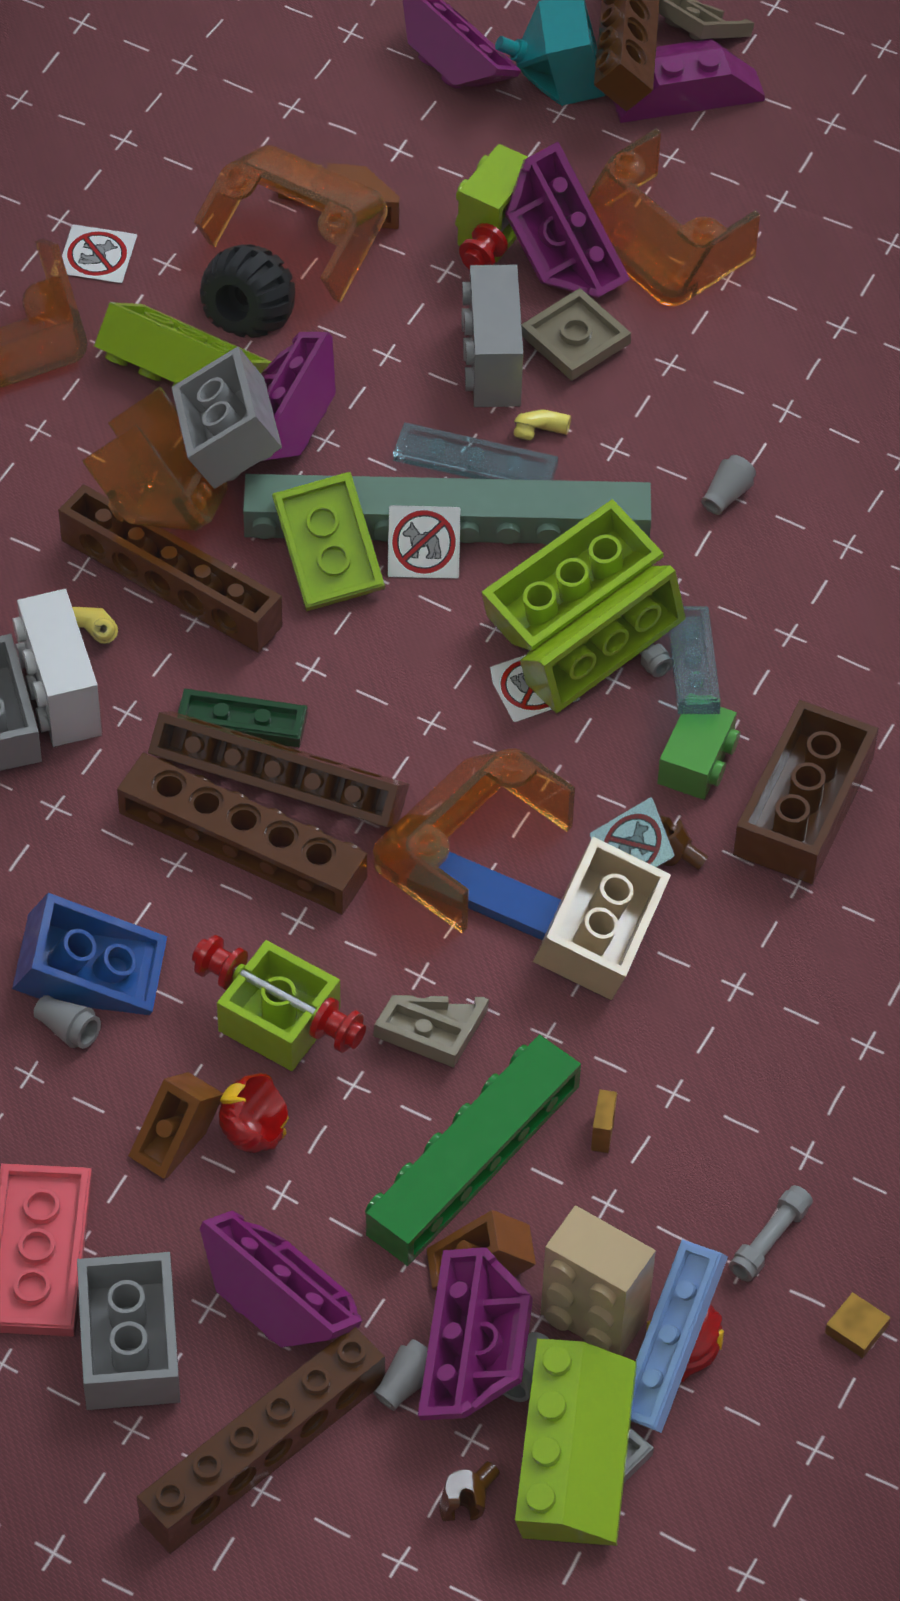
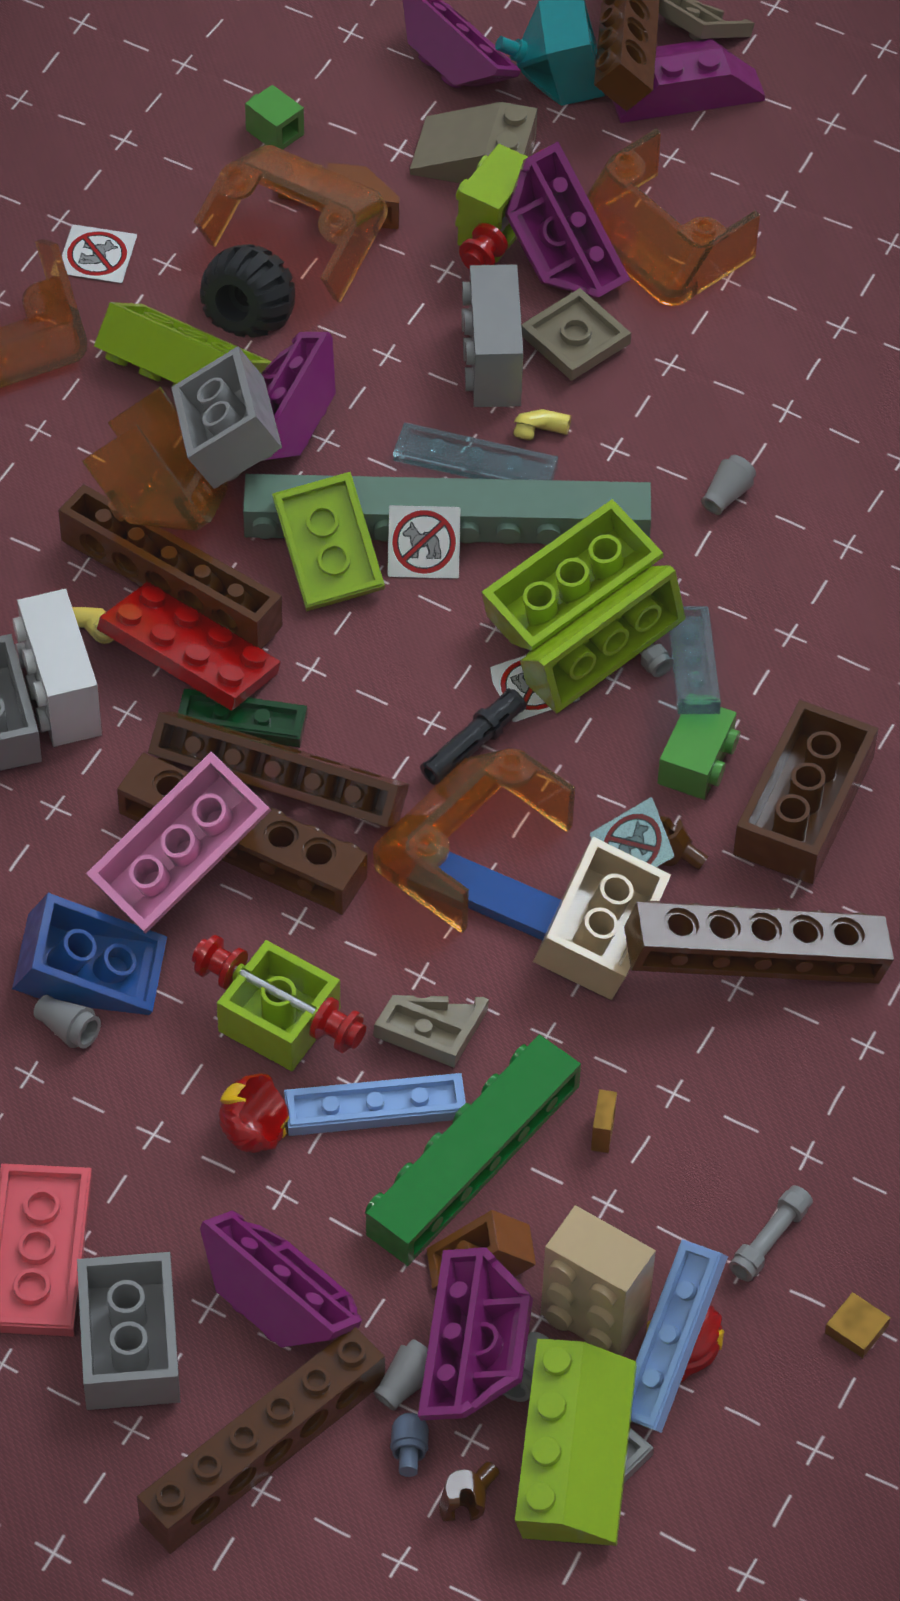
(175, 1123): dark orange slope -> none
(178, 842): none -> bright pink slope
(189, 645): none -> red plate
(274, 118): none -> bright green brick
(374, 1104): none -> light blue tile
(409, 1442): none -> sand blue cylinder
(458, 139): none -> dark tan slope
(486, 725): none -> black pin
(758, 942): none -> reddish brown brick

